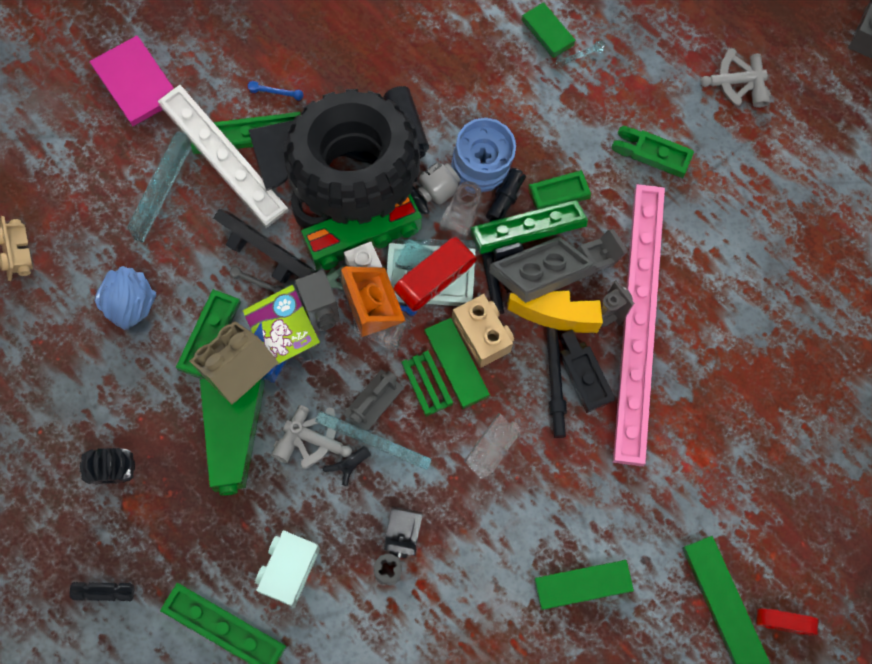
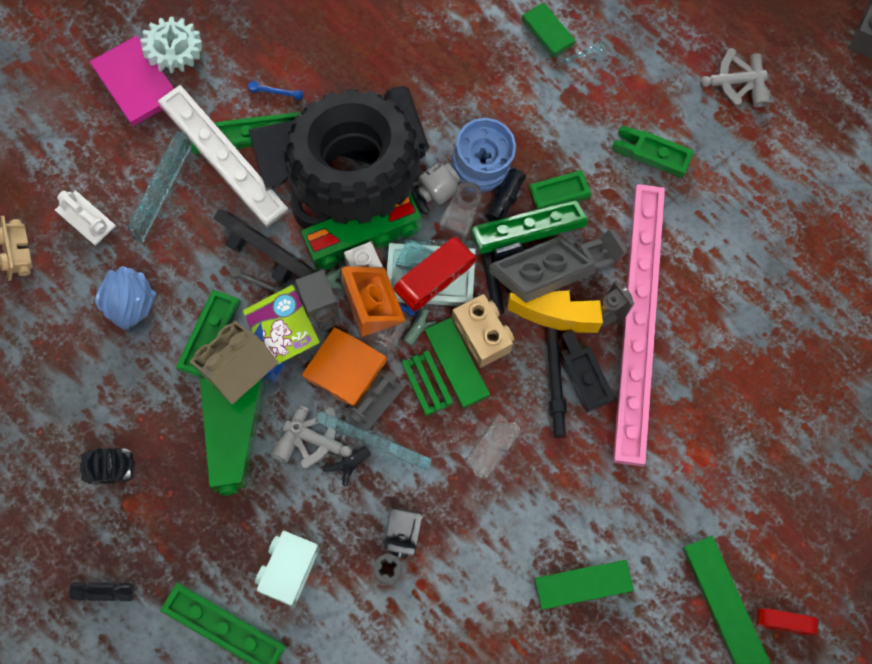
(84, 216): none -> white hinge
(171, 44): none -> light aqua gear
(344, 367): none -> orange slope
(418, 326): none -> sand green bar

